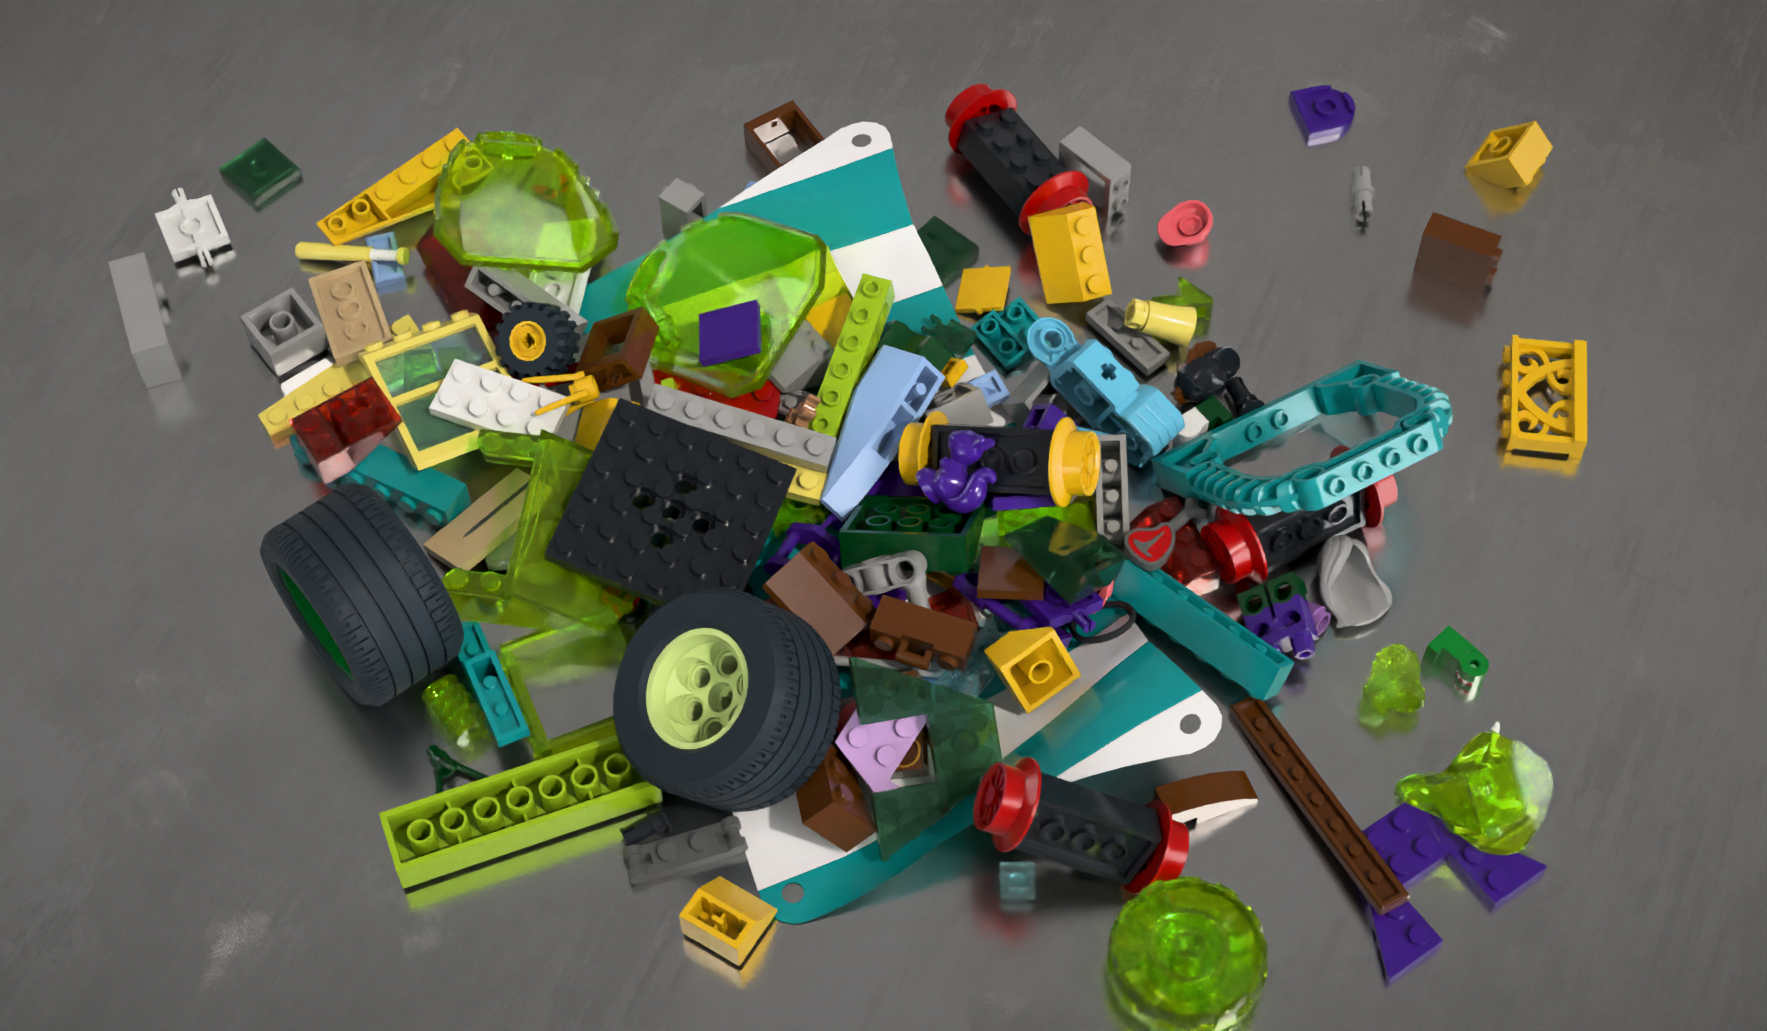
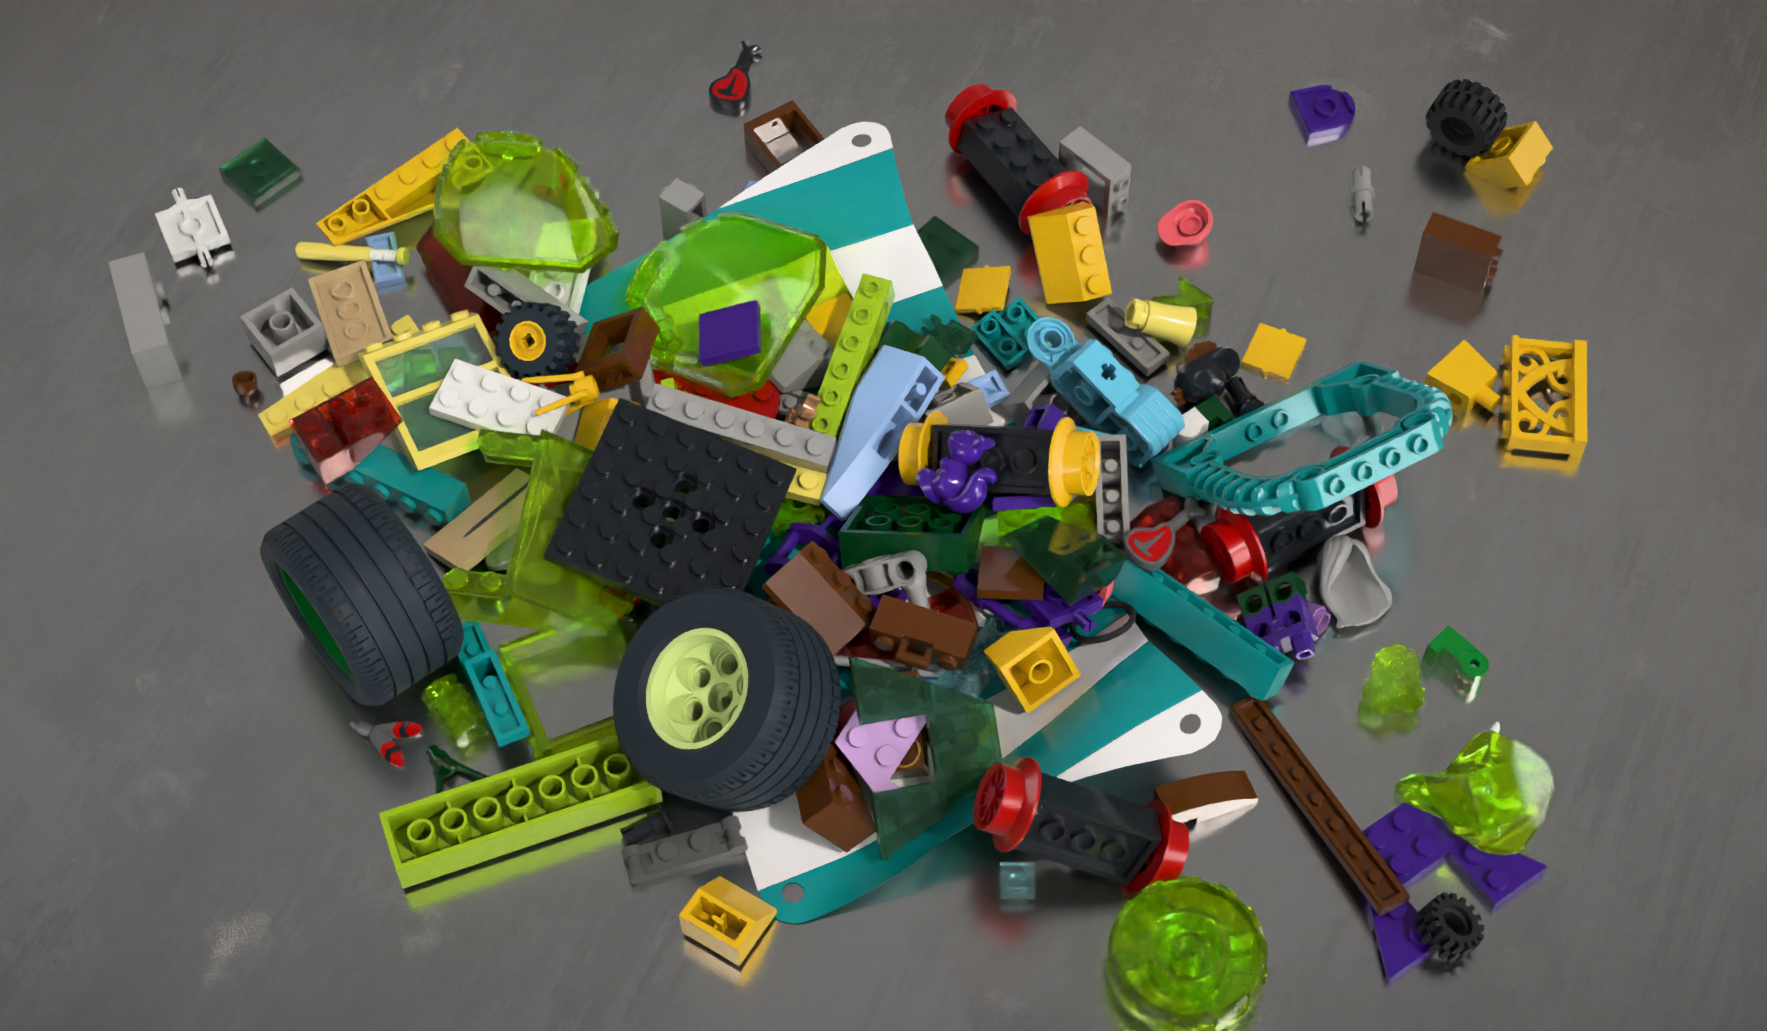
(245, 383): none -> reddish brown hinge
(383, 736): none -> piece
(735, 88): none -> black piece
(1273, 352): none -> yellow piece
(1460, 917): none -> black tyre
(1465, 379): none -> yellow torso
(1466, 118): none -> black tyre

